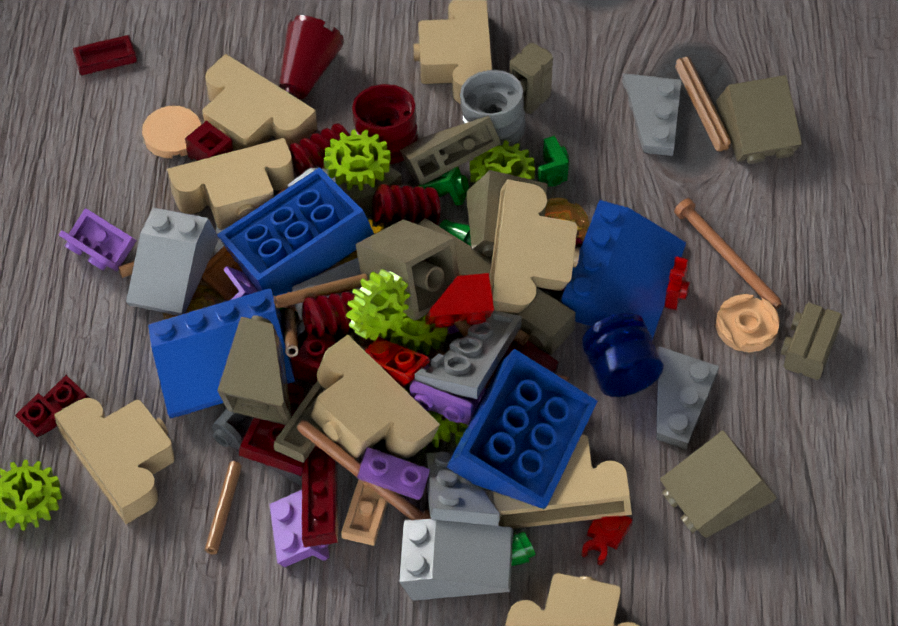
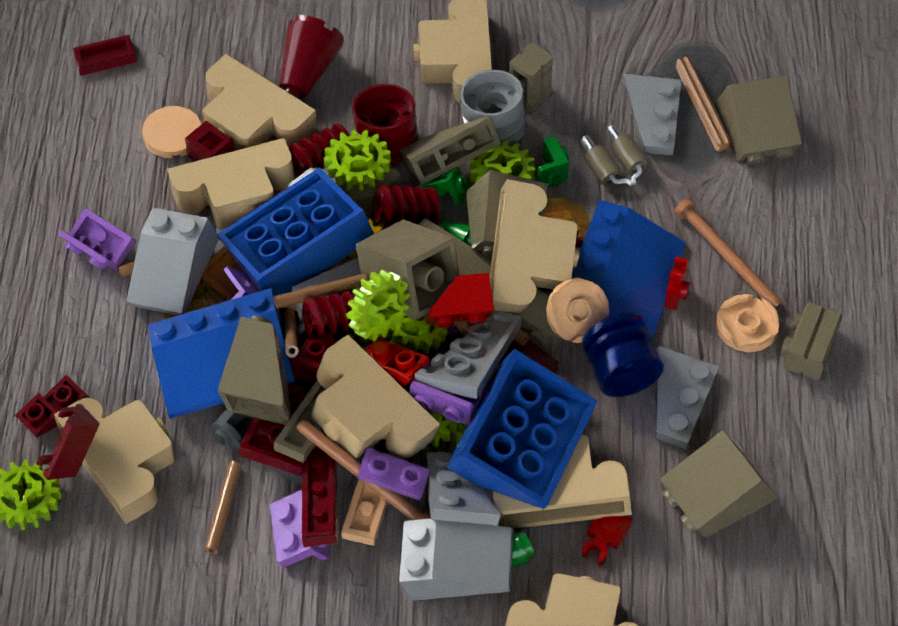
(72, 443): none -> dark red hinge
(575, 308): none -> light nougat tile
(604, 165): none -> dark tan piece

